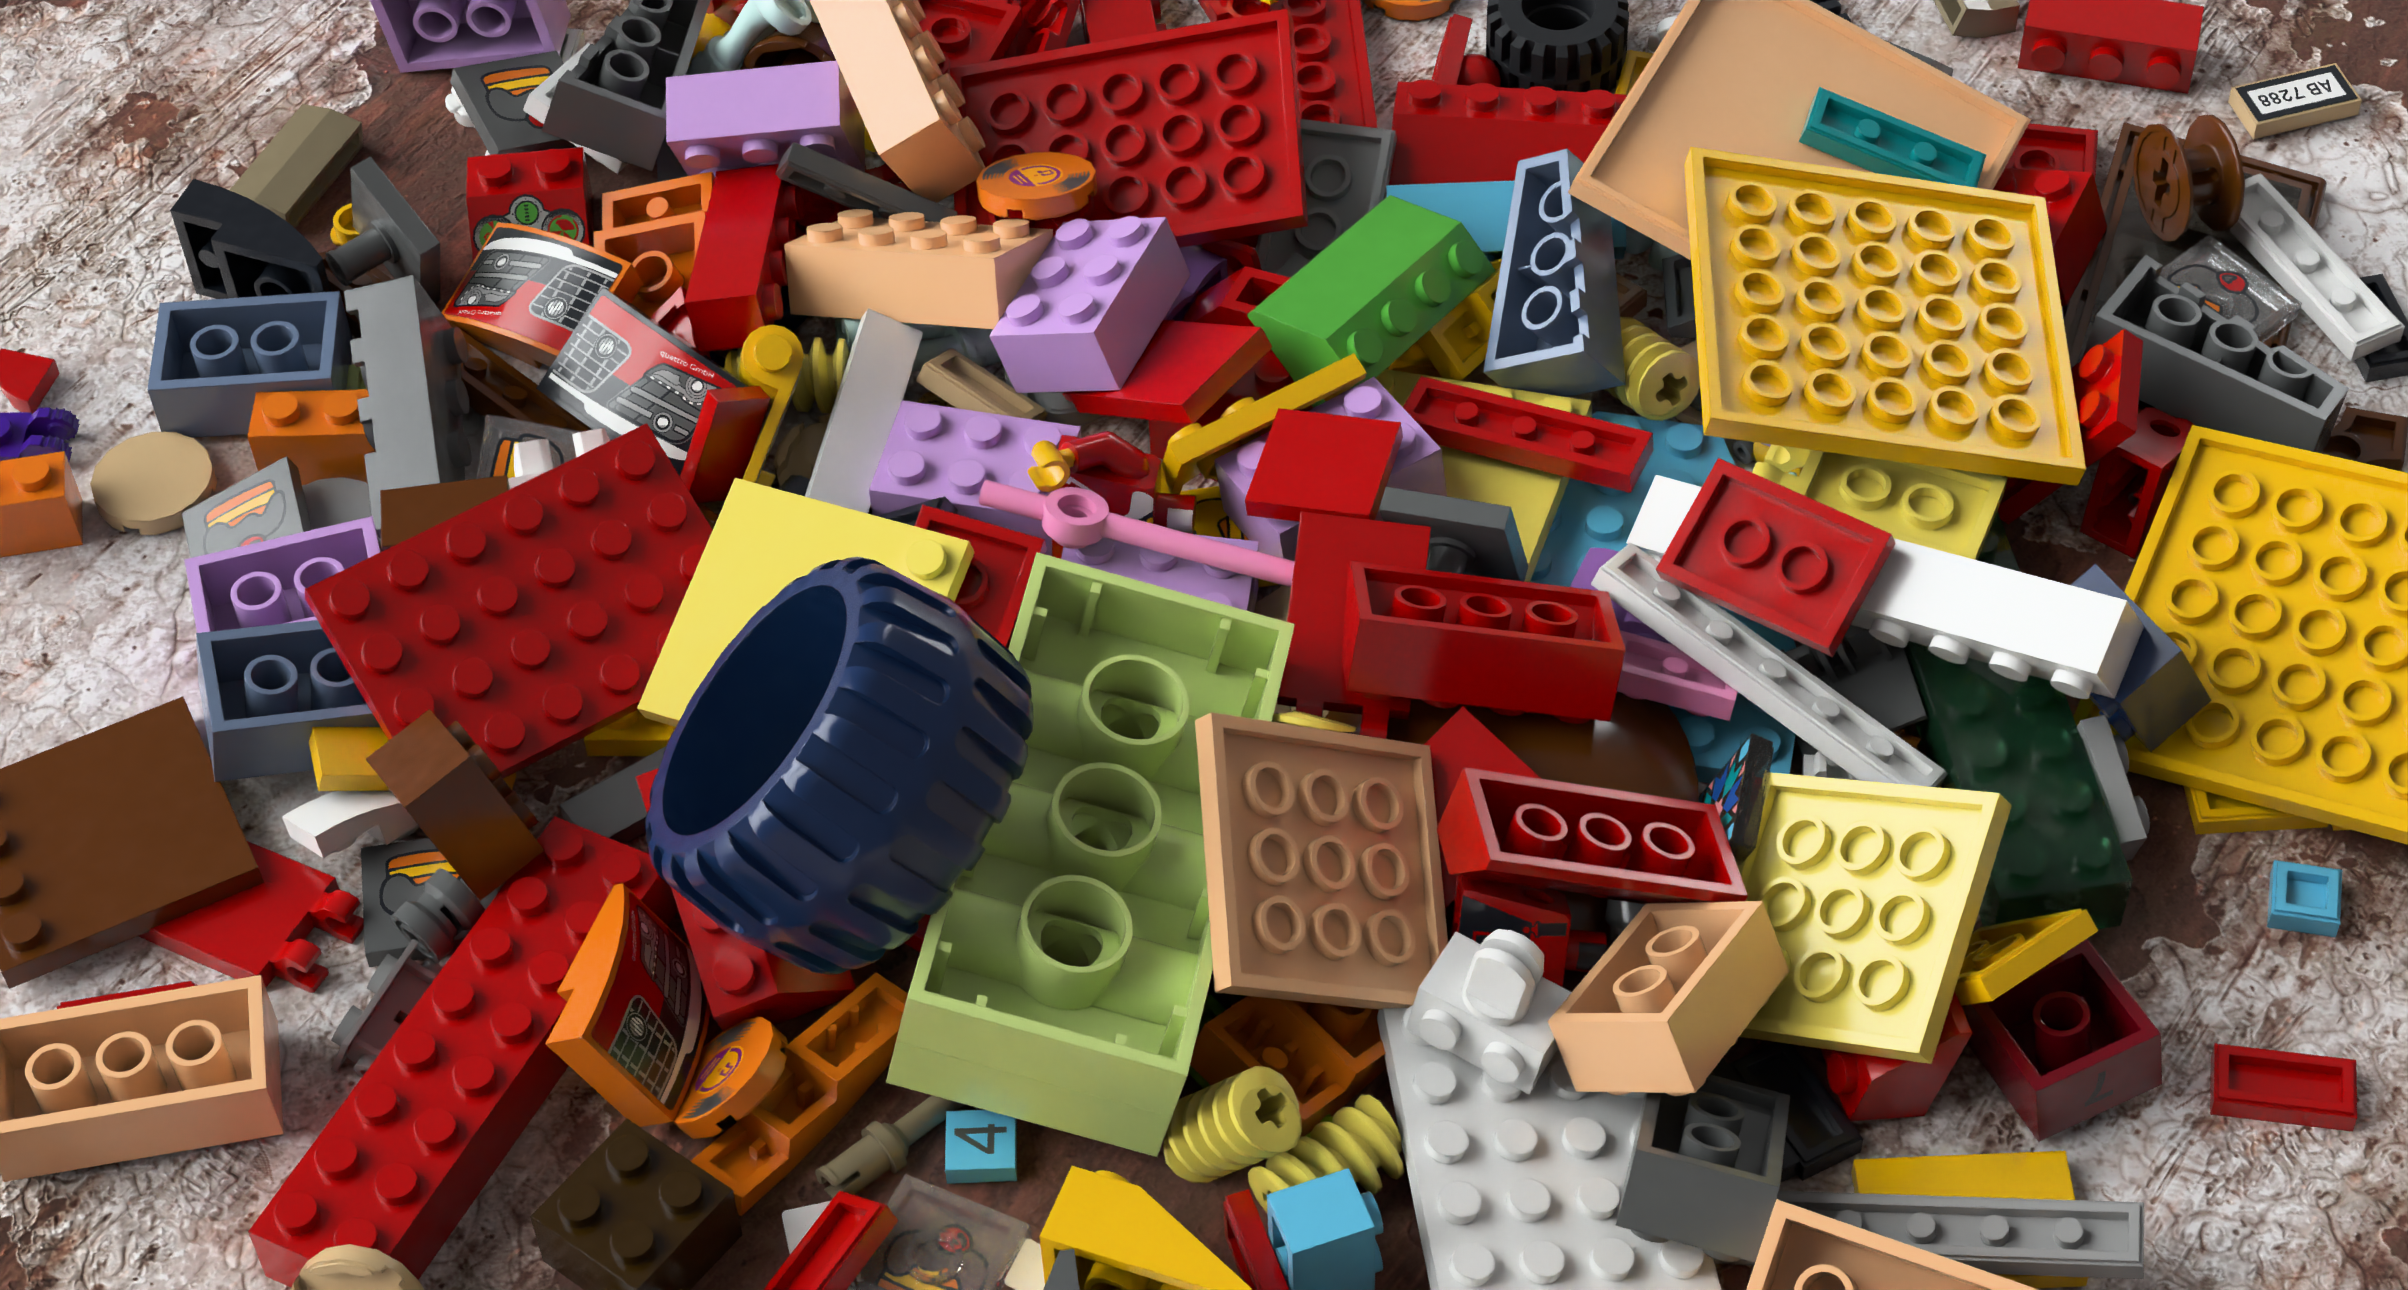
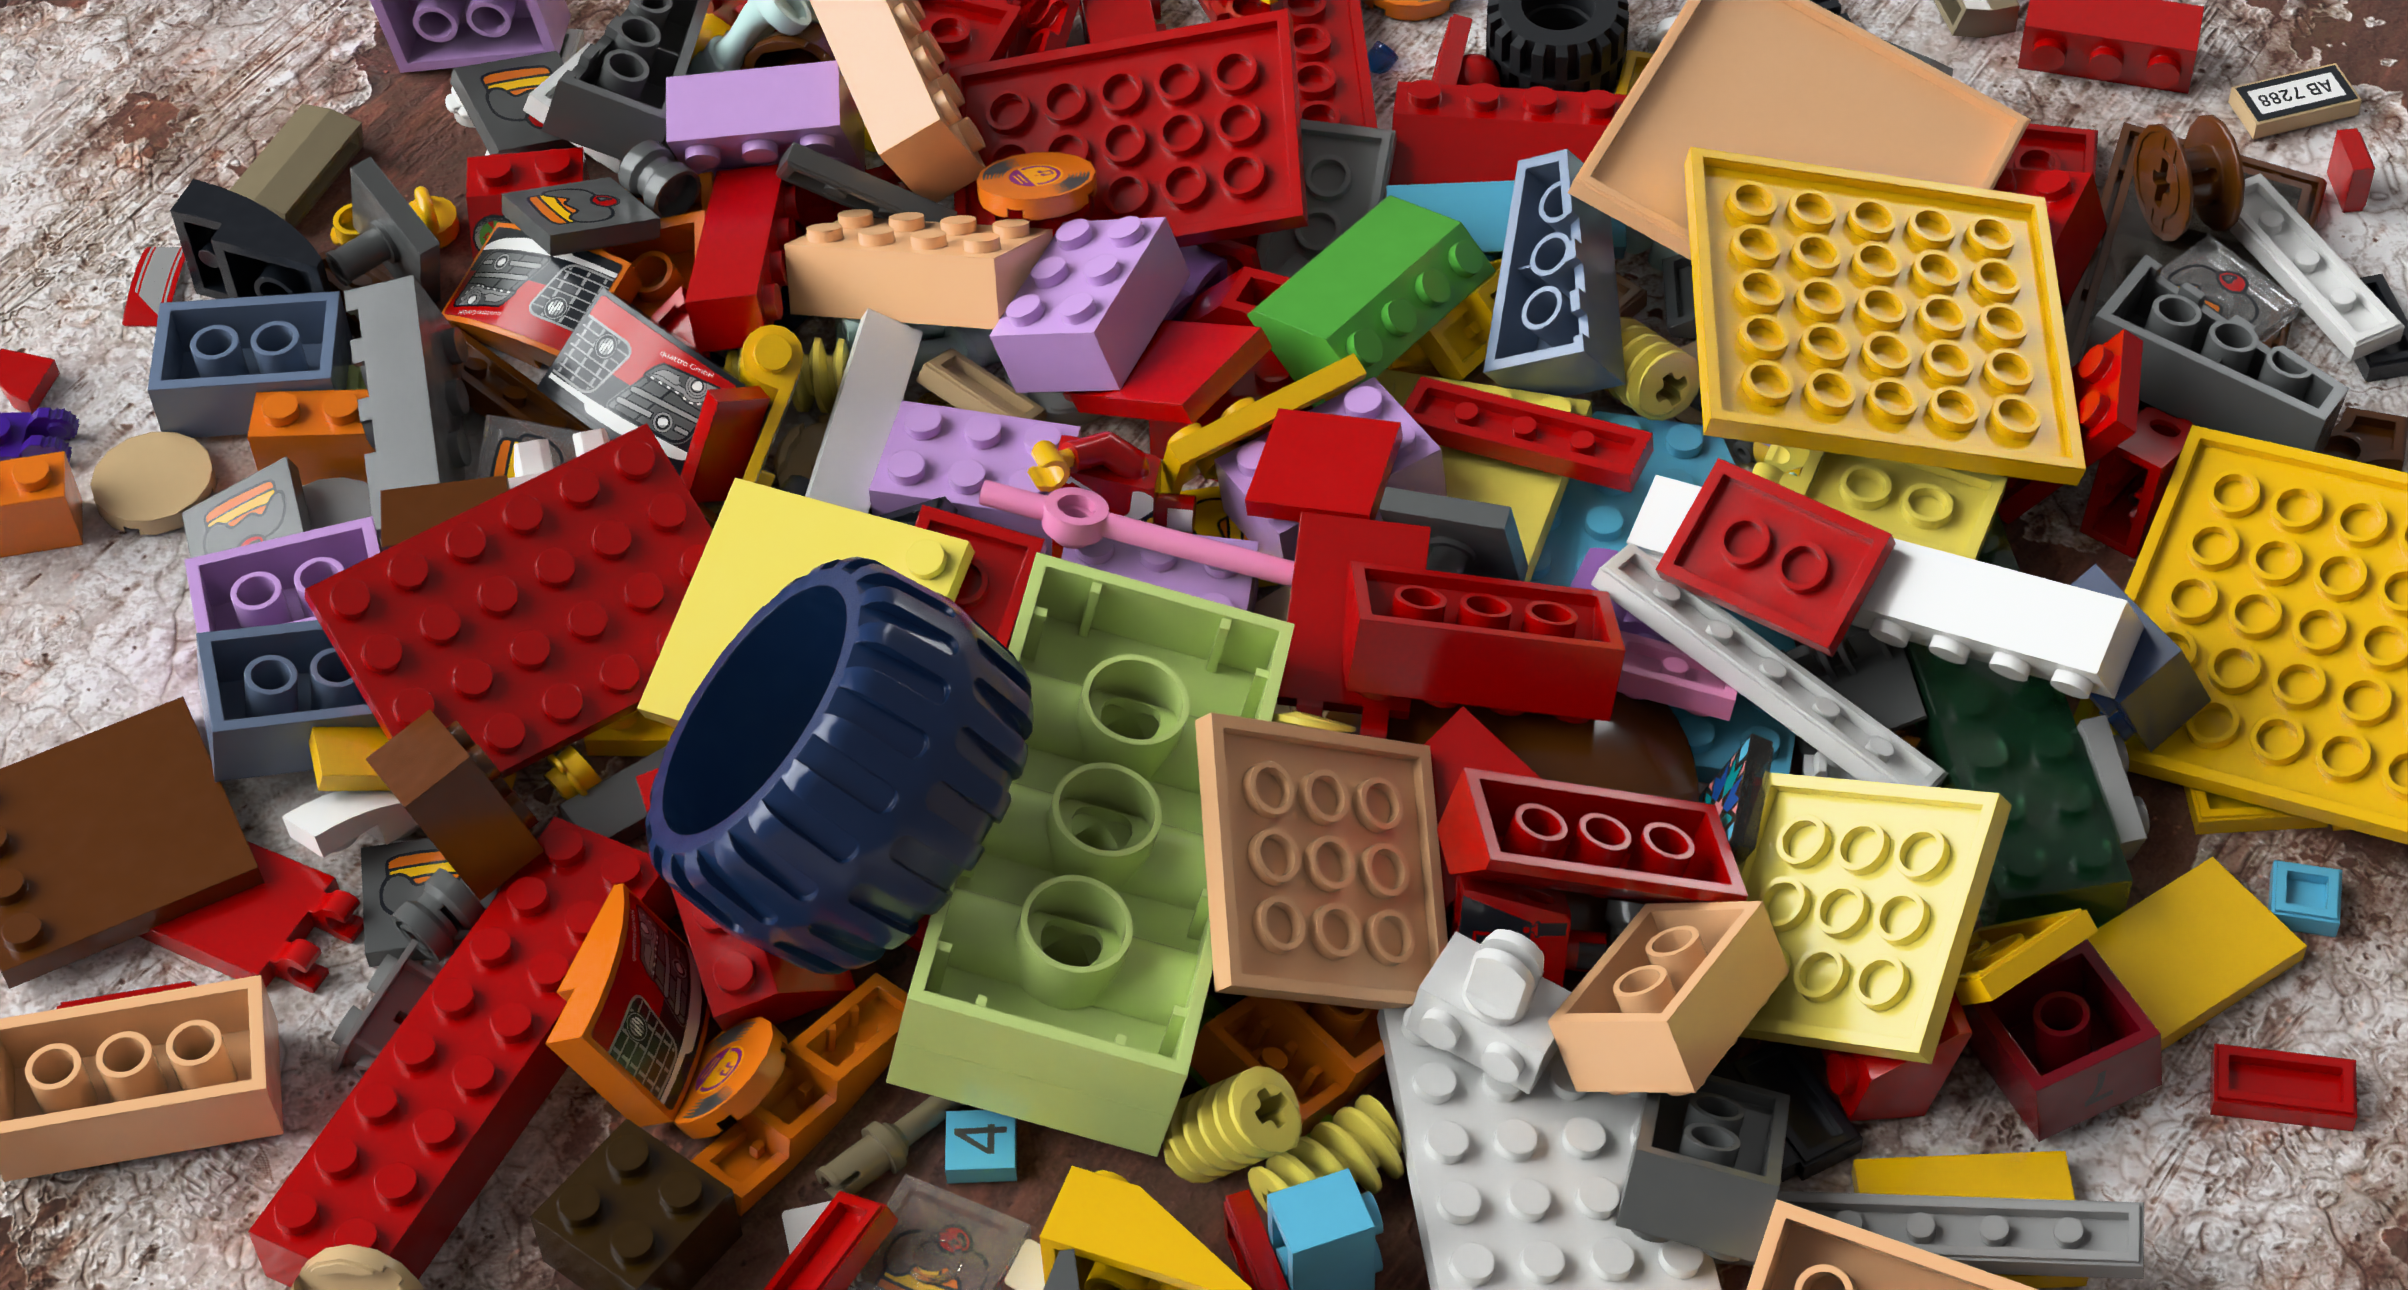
(152, 284): none -> sticker
(437, 215): none -> yellow tile
(571, 774): none -> yellow plate
(581, 216): none -> dark grey tile
(653, 175): none -> dark grey wheel
(1381, 58): none -> clear blue piece
(1886, 143): teal tile -> none
(2196, 949): none -> yellow tile
(2350, 170): none -> red tile

